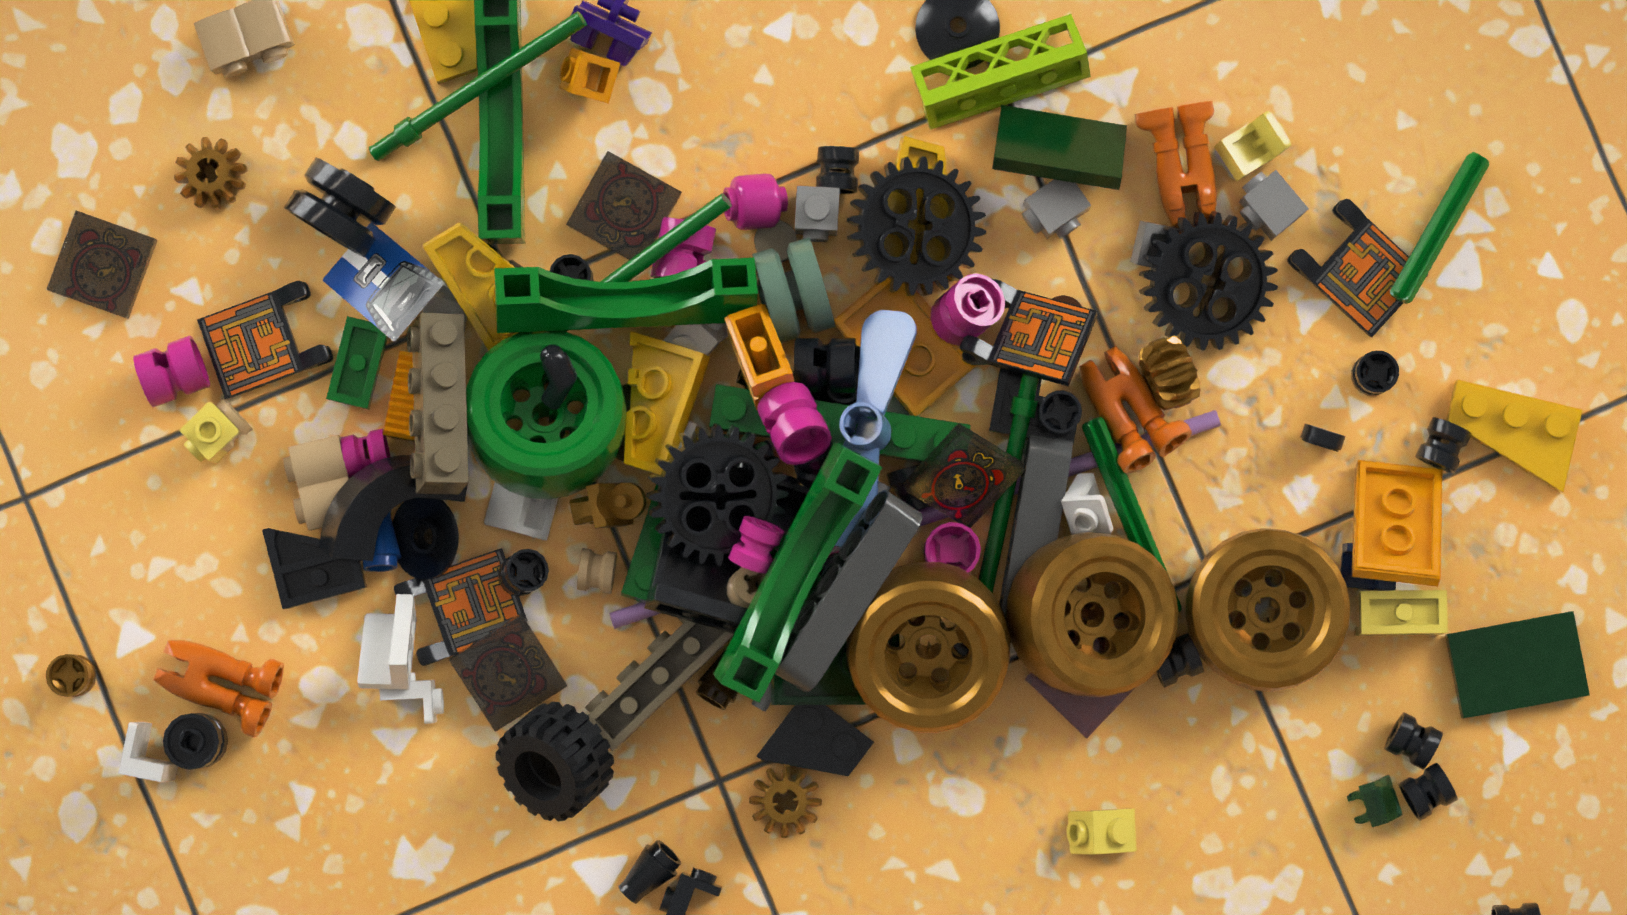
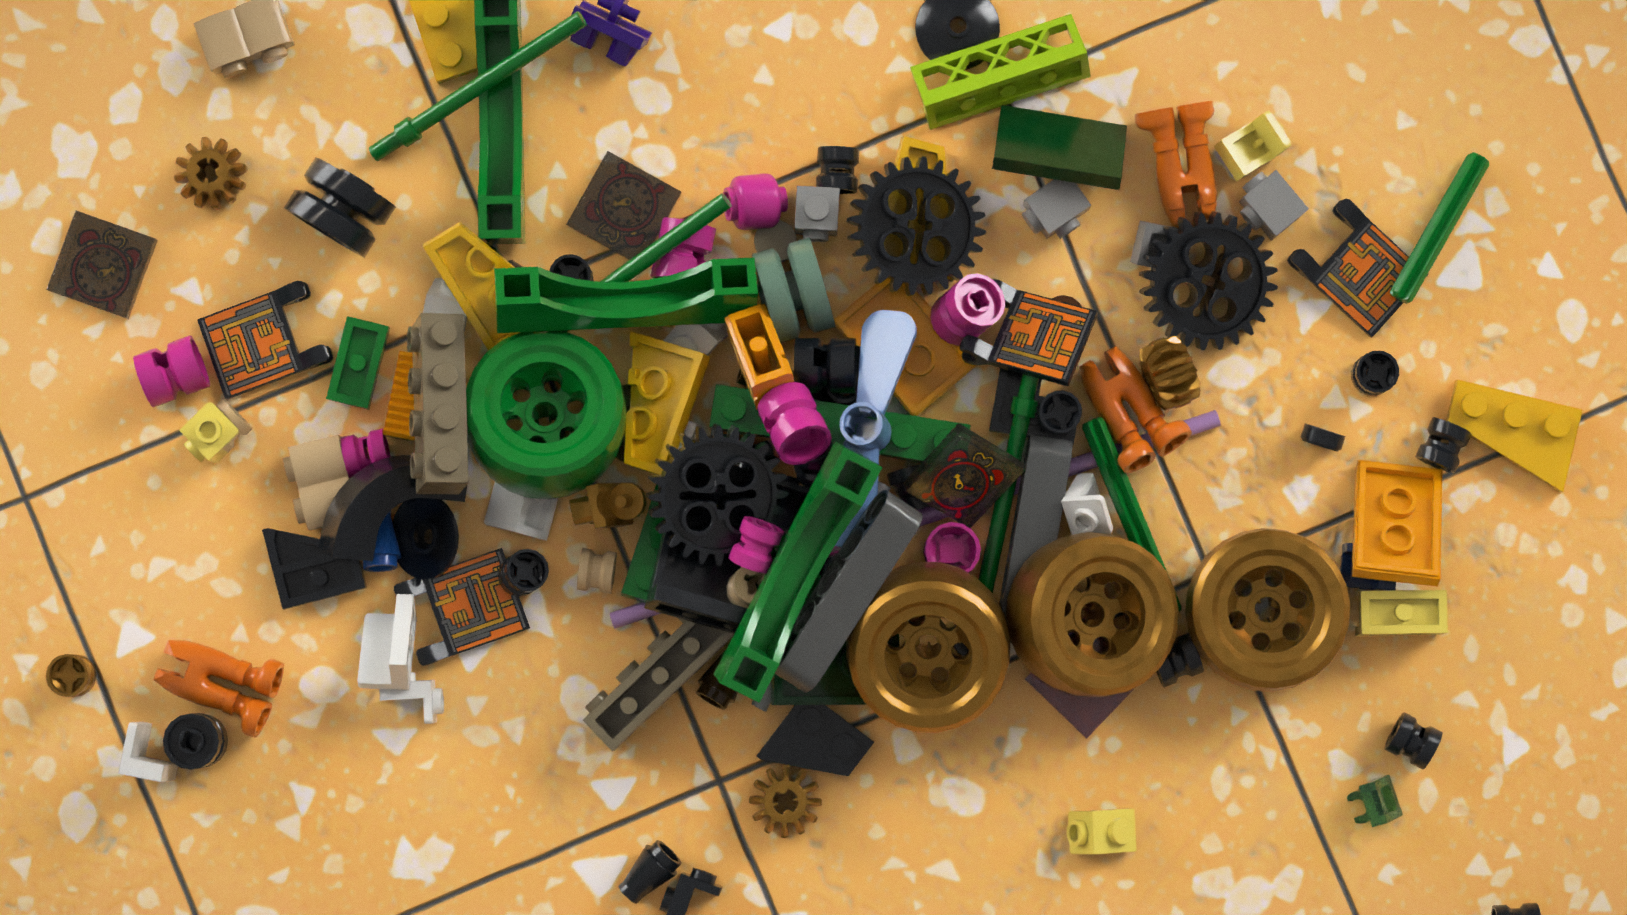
(385, 285): sticker -> none
(508, 672): clear smoke tile -> none
(554, 761): black tyre -> none
(560, 375): black arm -> none
(581, 71): light orange brick -> none
(1428, 791): black wheel -> none
(1517, 664): dark green tile -> none

